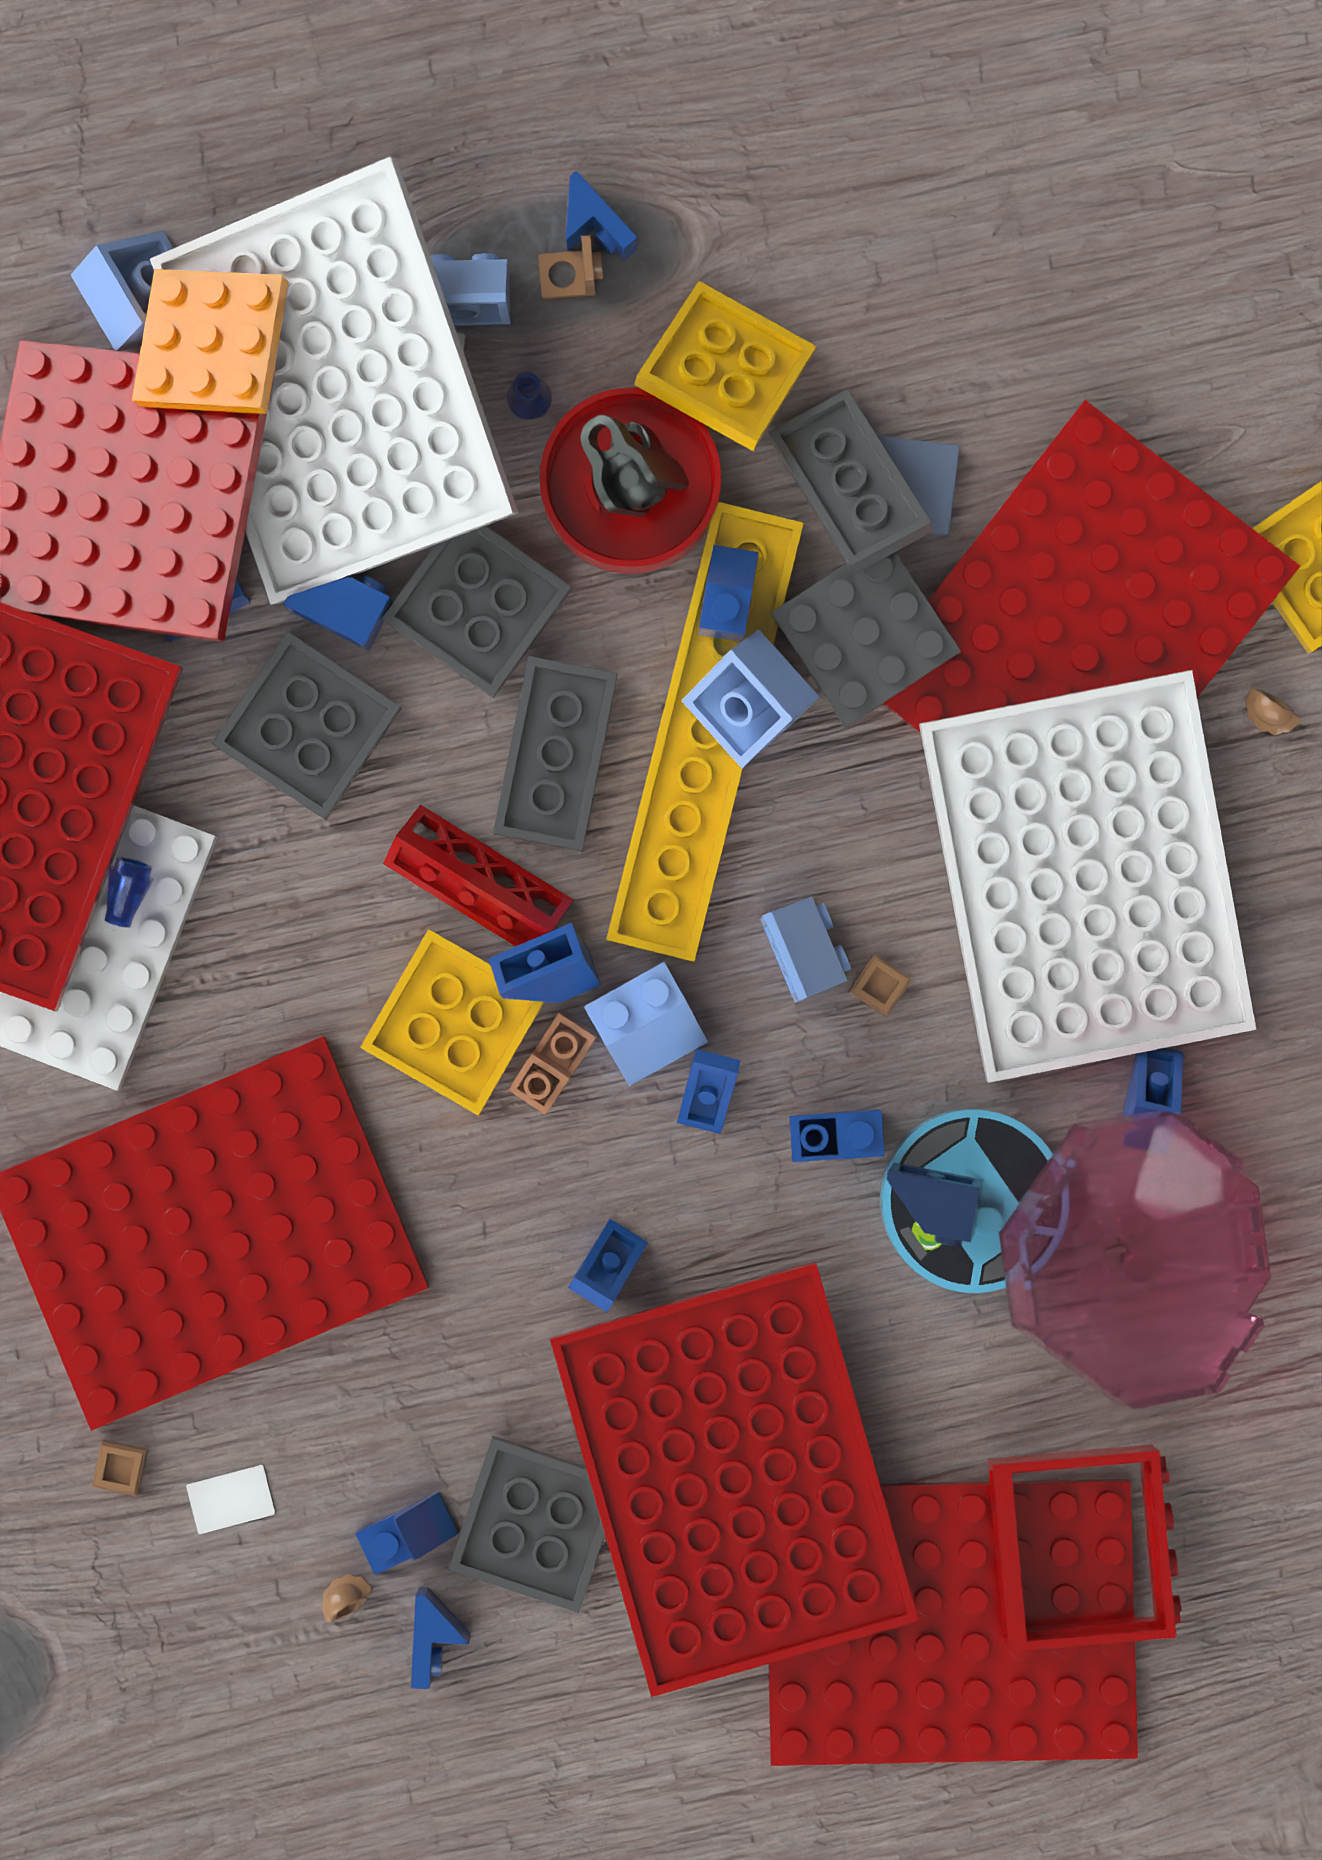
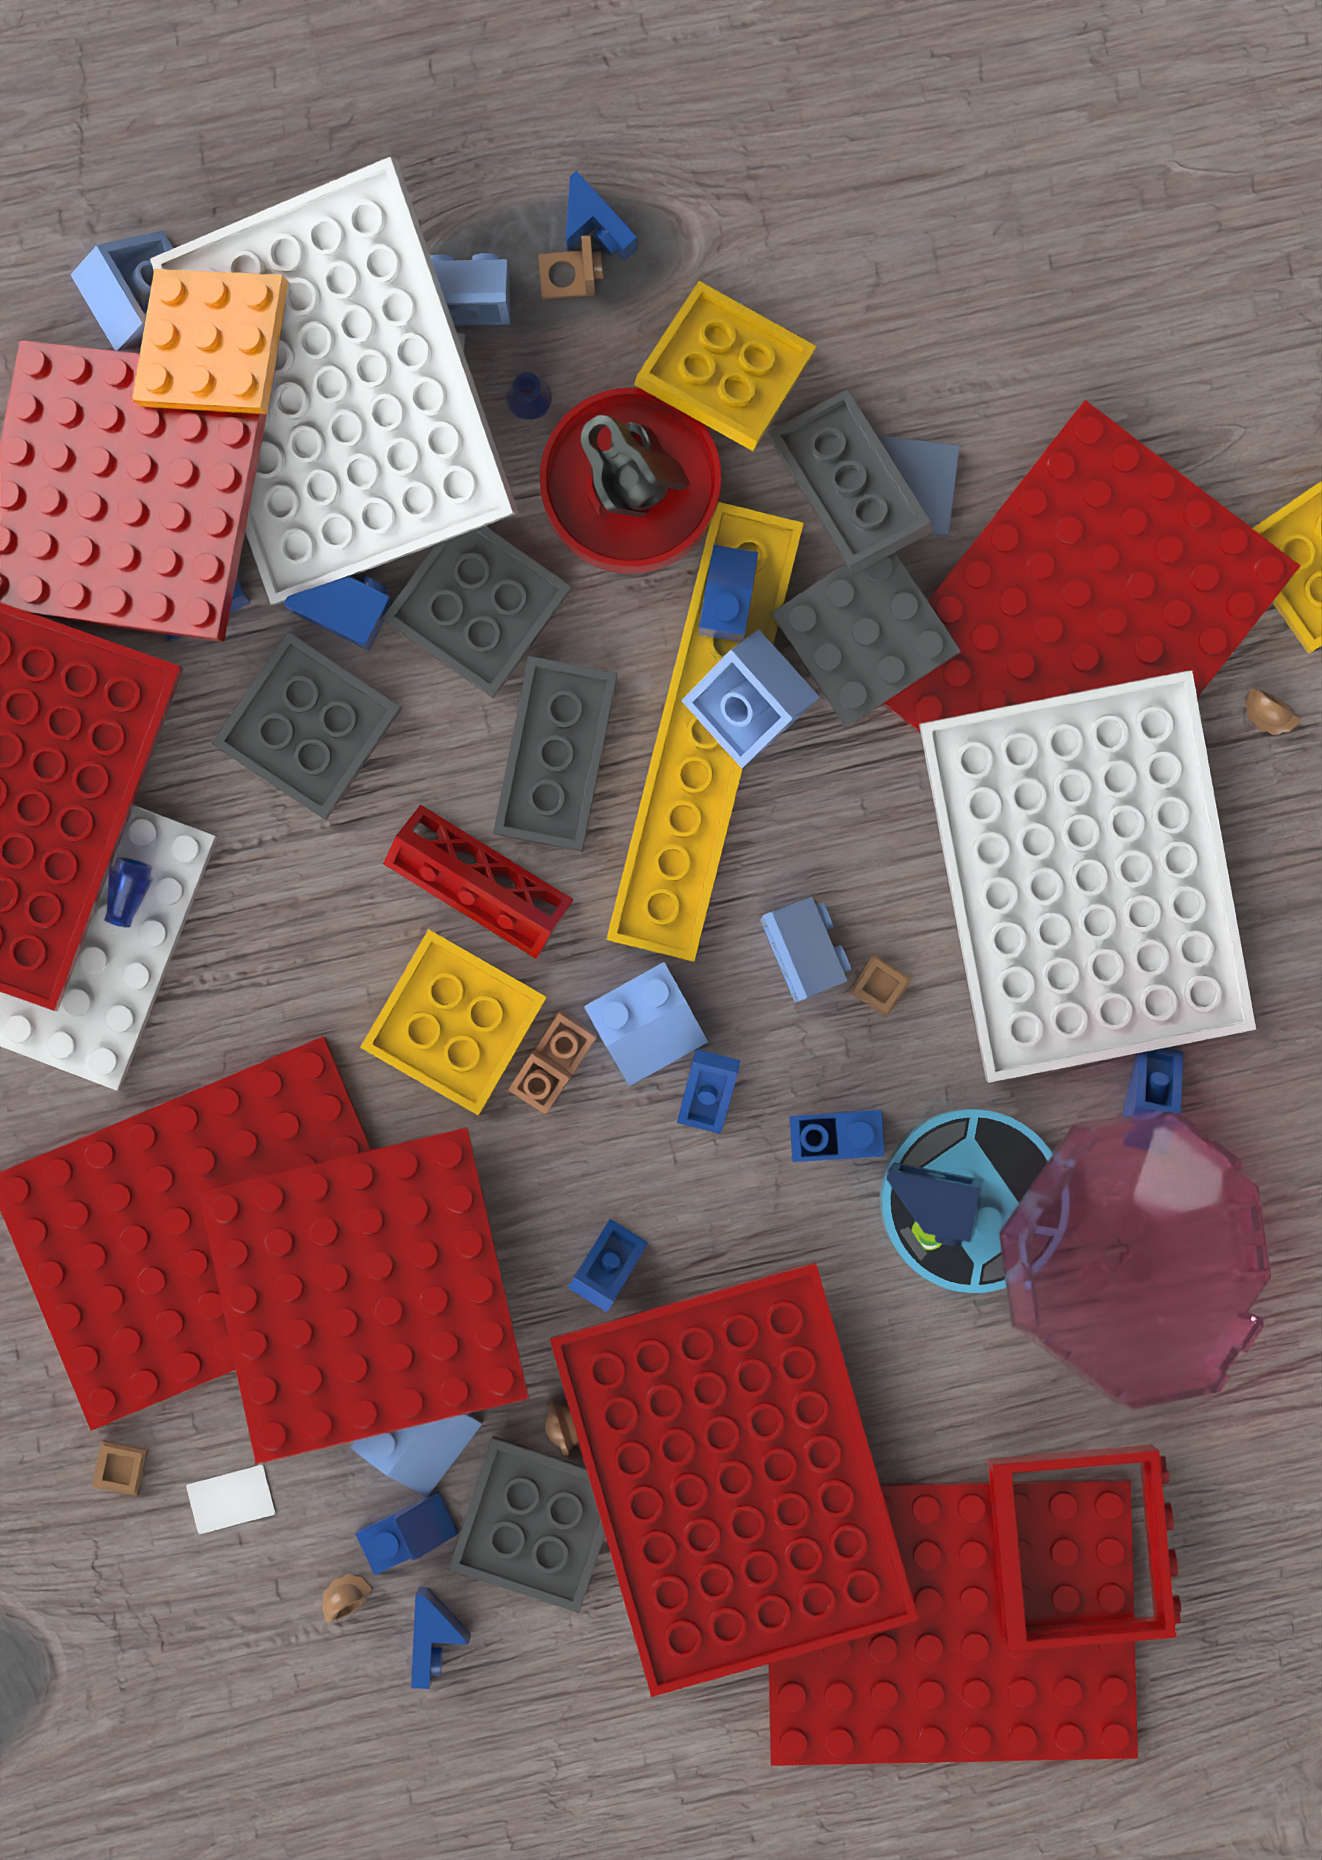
(363, 1296): none -> red plate
(420, 1453): none -> light blue slope
(546, 968): blue slope -> none
(560, 1427): none -> medium nougat piece

